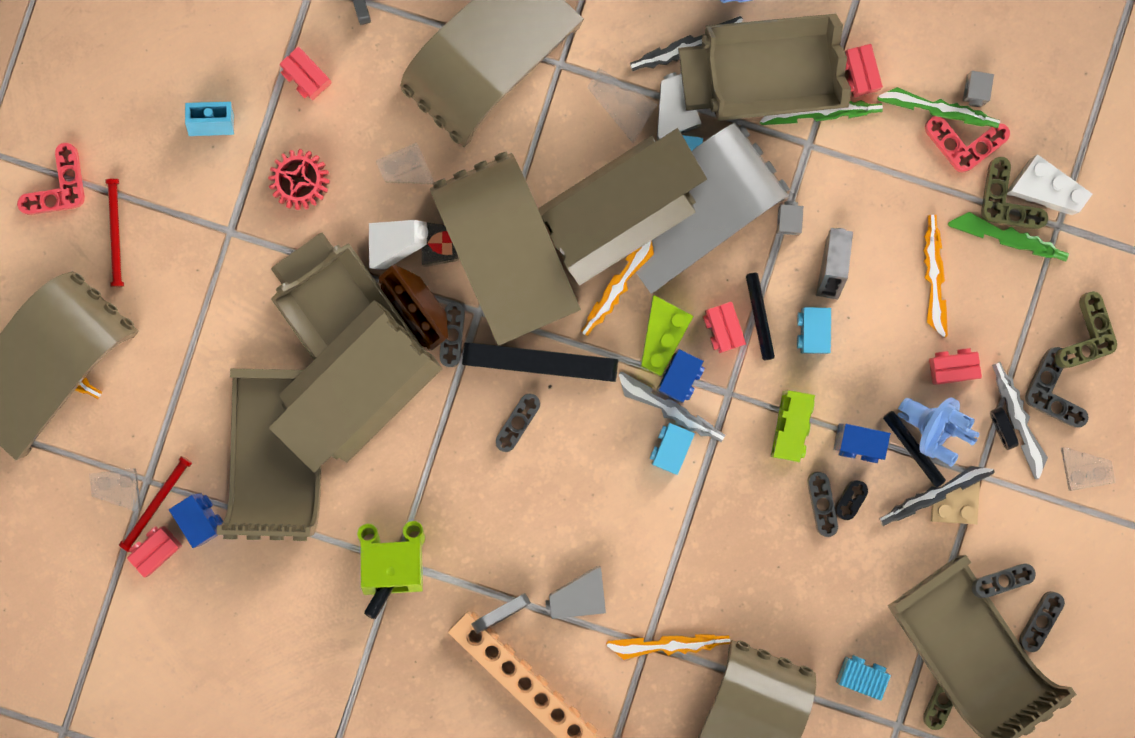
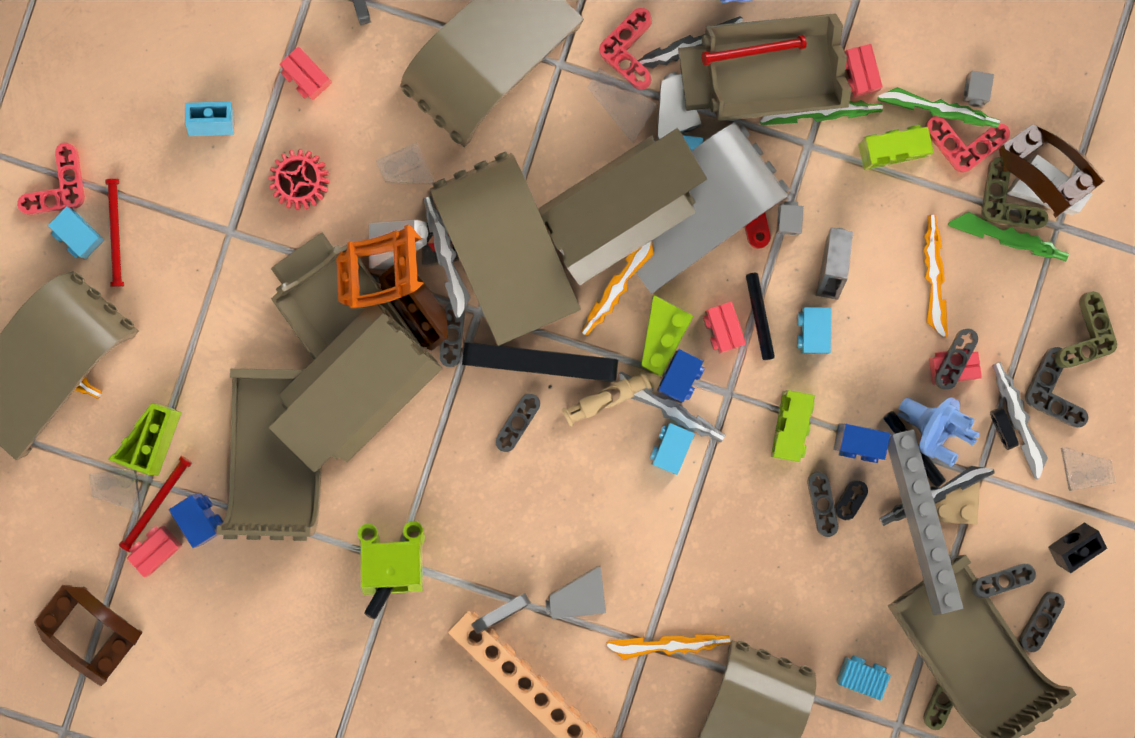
(75, 232): none -> medium azure brick
(111, 652): none -> reddish brown wedge
(149, 440): none -> lime wedge
(405, 266): none -> orange wedge
(445, 254): none -> light grey sword
(594, 404): none -> tan piece
(620, 51): none -> coral beam
(707, 57): none -> red bar
(756, 226): none -> red plate
(895, 147): none -> lime wedge
(924, 523): none -> light grey brick
(965, 356): none -> dark grey beam
(1059, 197): none -> reddish brown wedge
(1077, 547): none -> black brick

